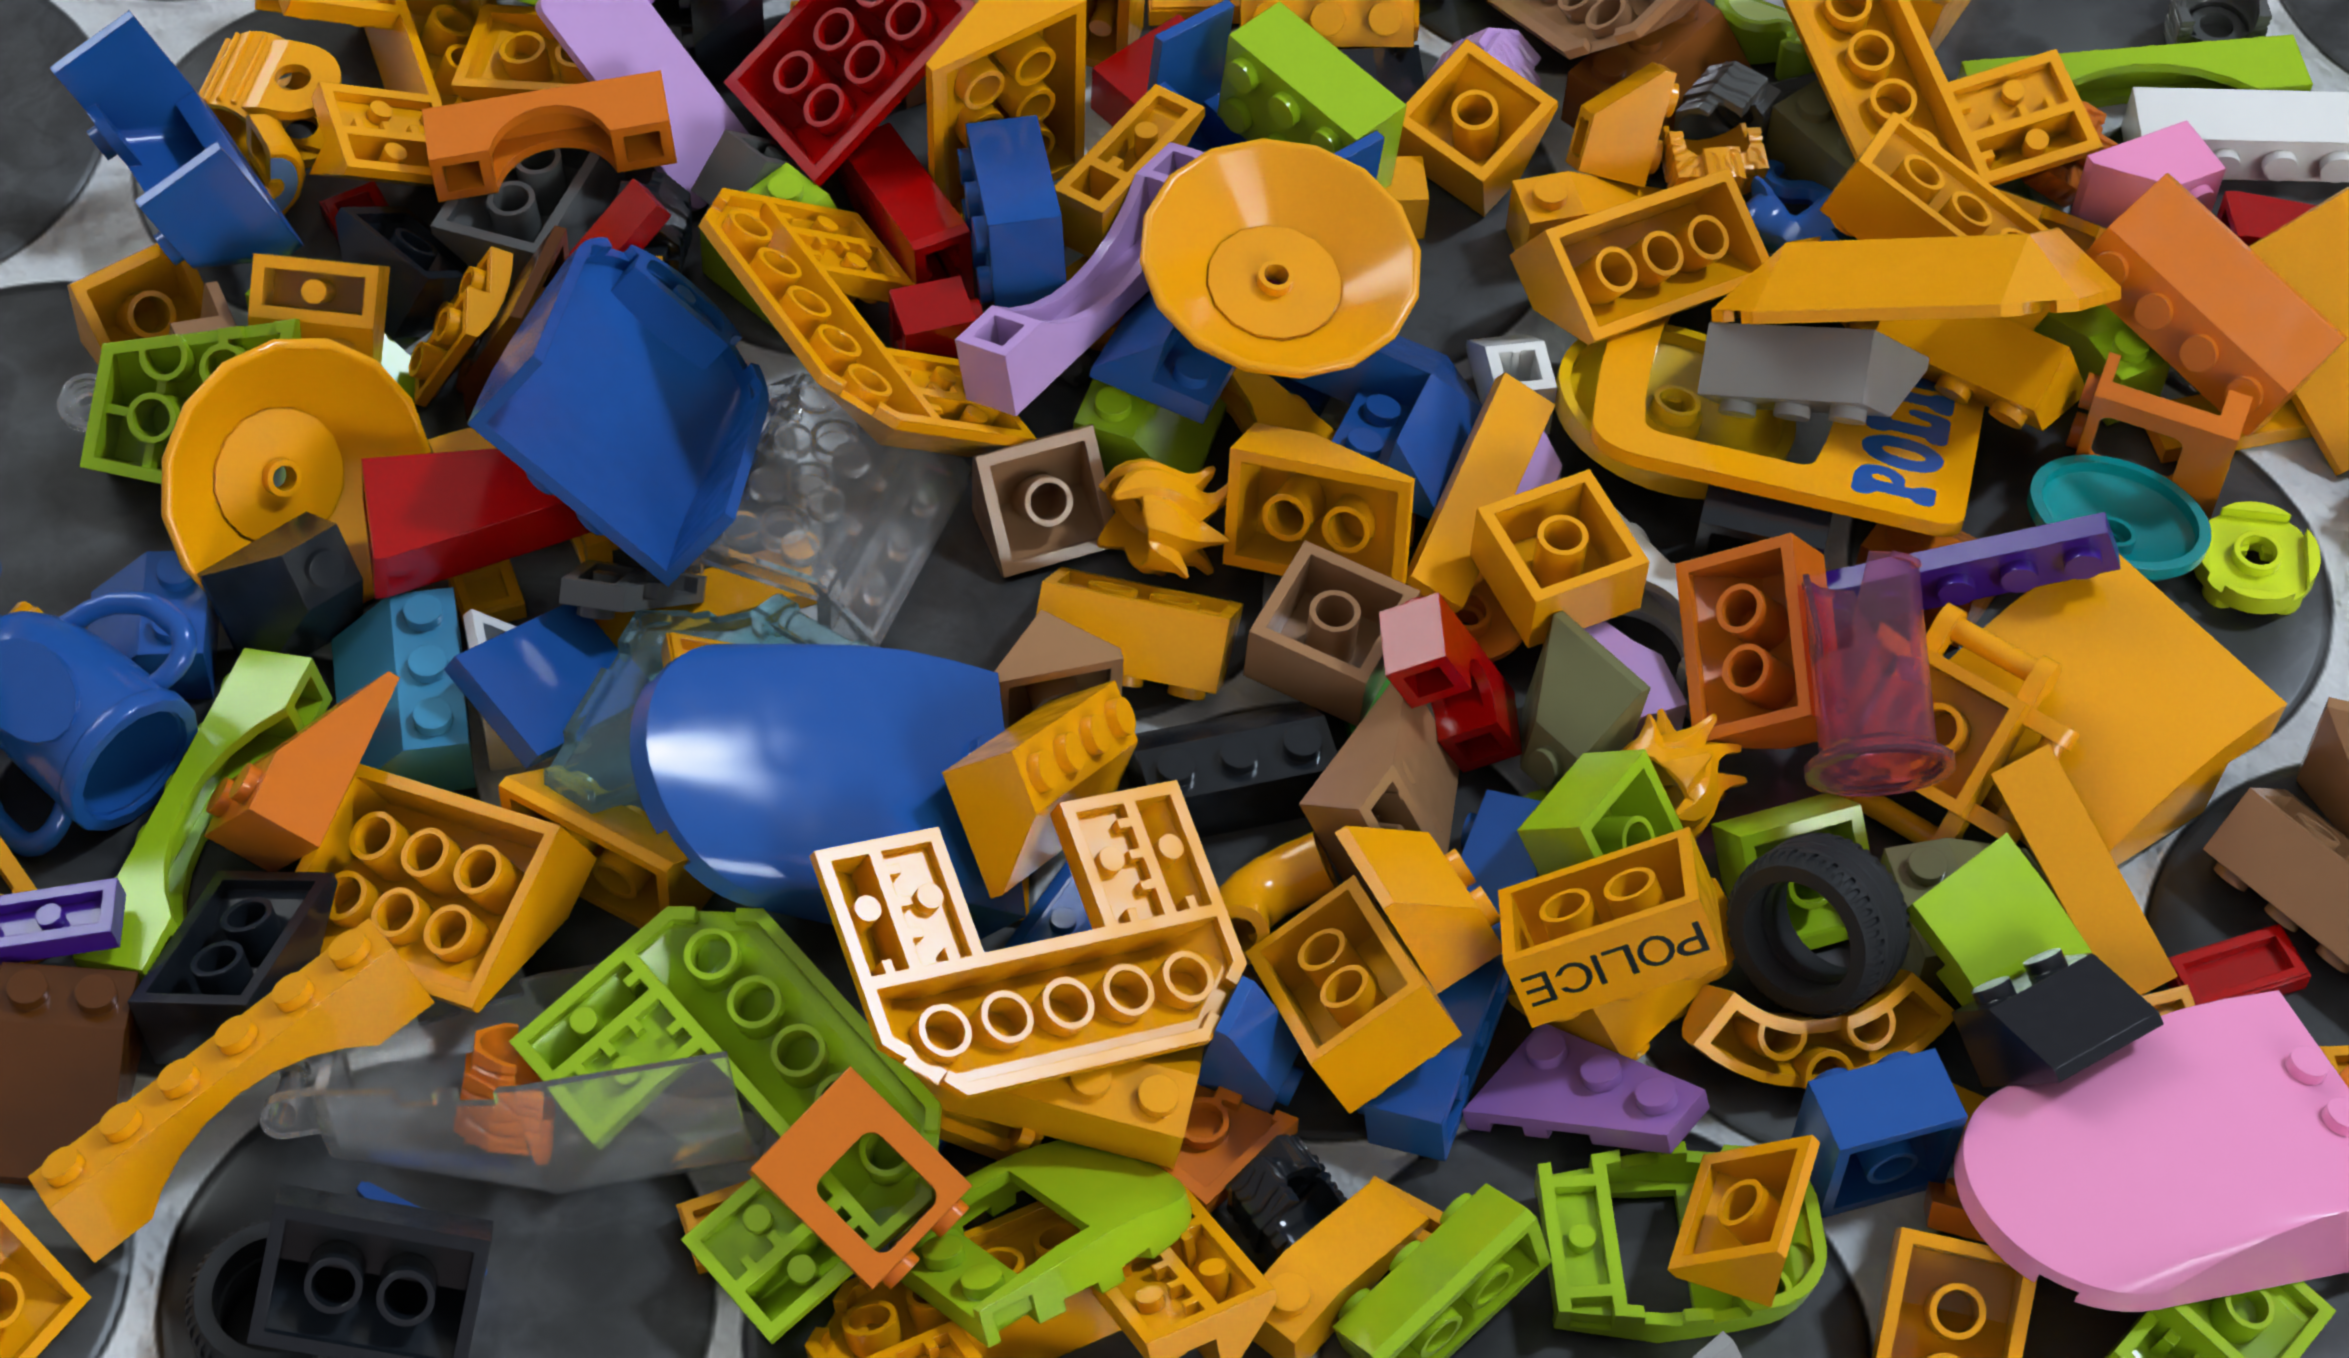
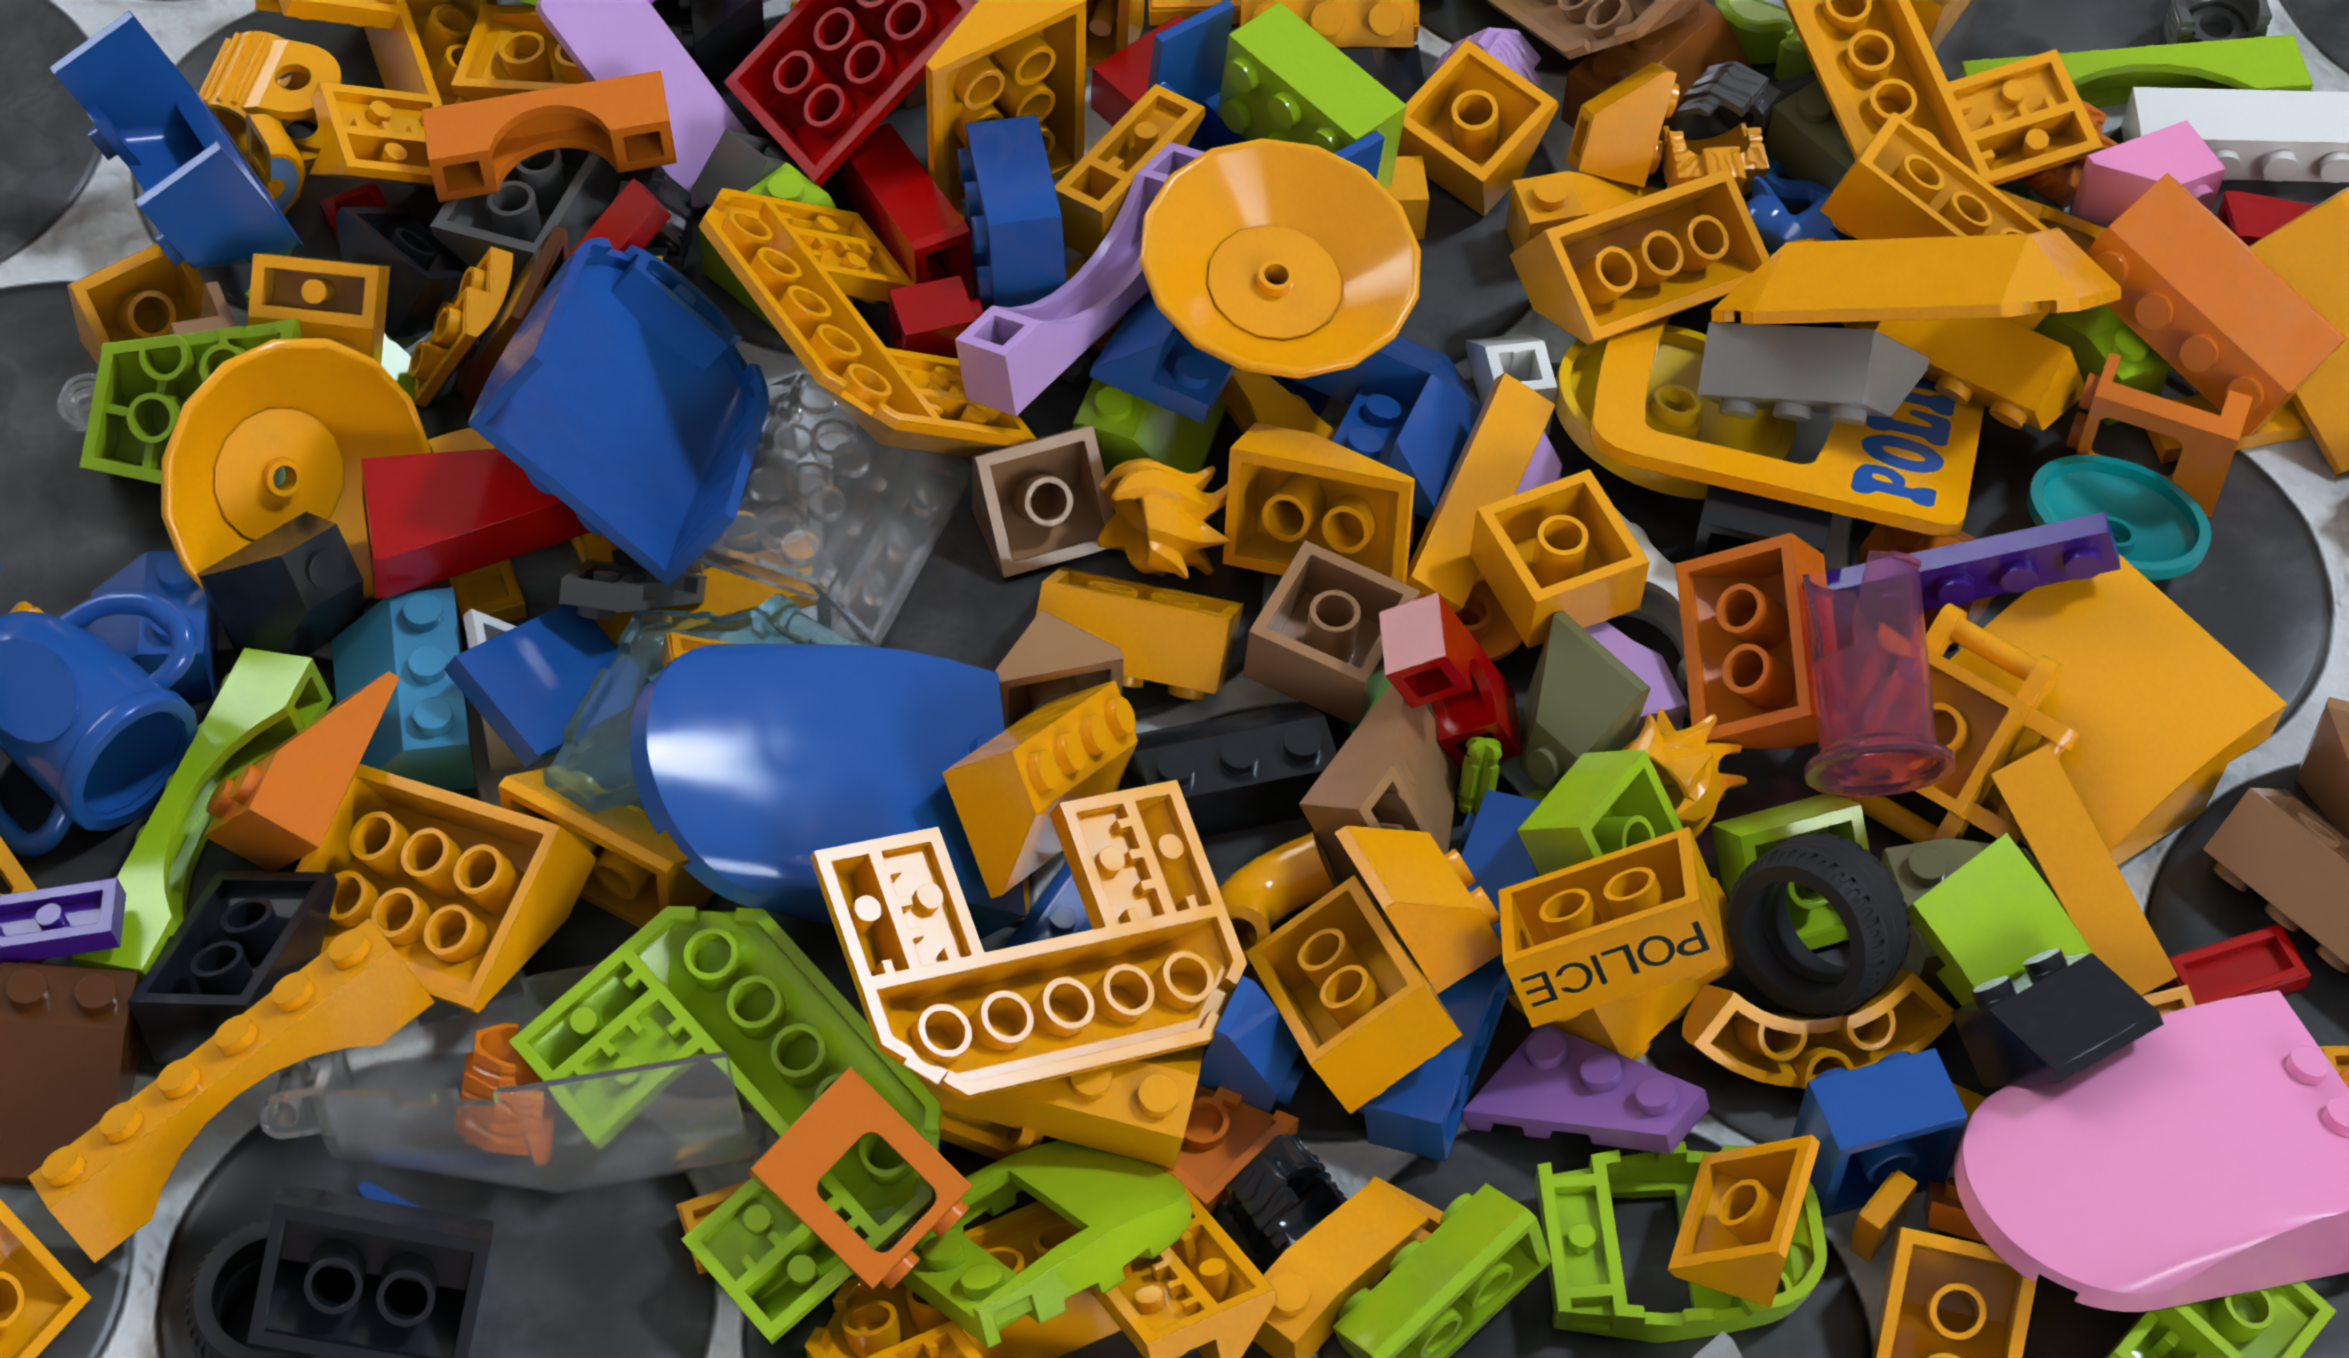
(1478, 772): none -> lime piece
(1882, 1215): none -> light orange tile
(2250, 587): neon yellow plate -> none

